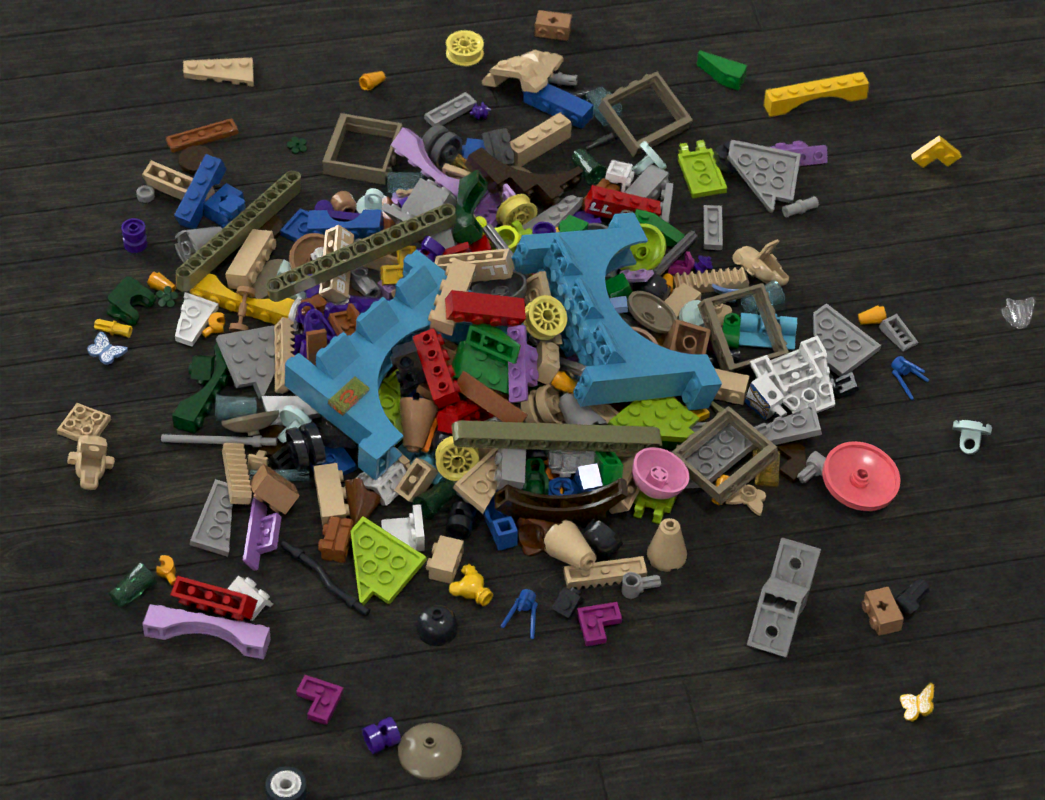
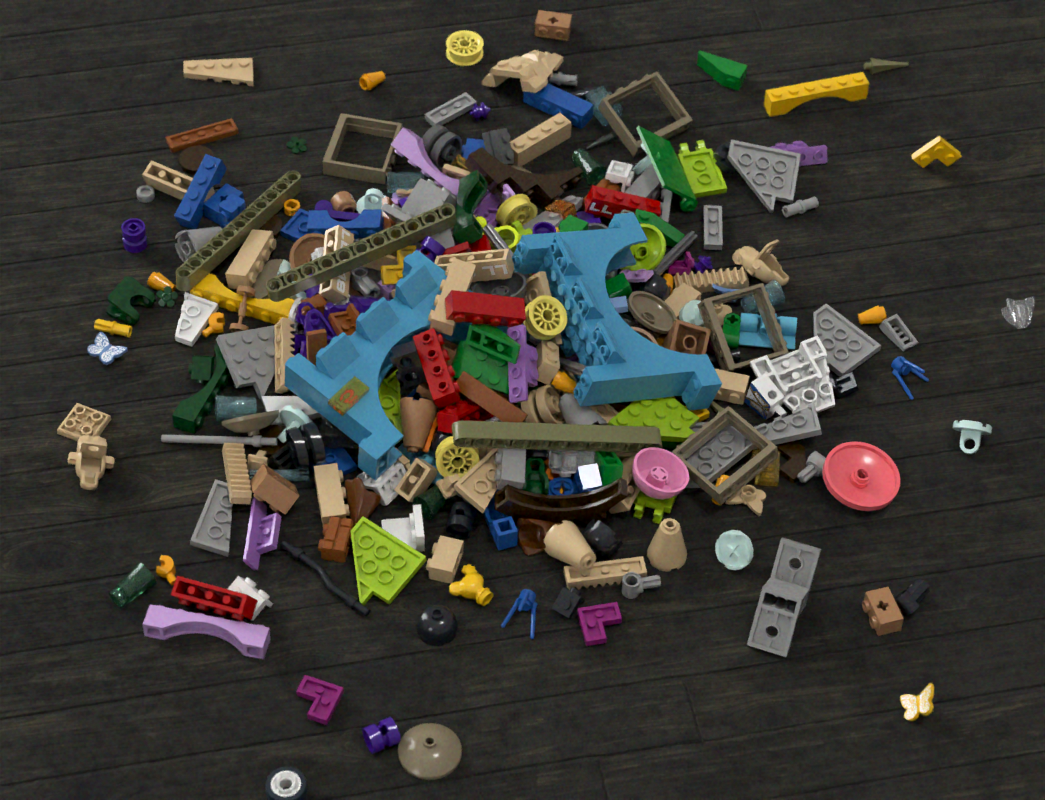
(291, 203): none -> light orange bush
(446, 486): none -> tan brick
(563, 208): none -> clear orange bracket
(668, 168): none -> green door
(734, 549): none -> light aqua tile
(881, 65): none -> olive piece

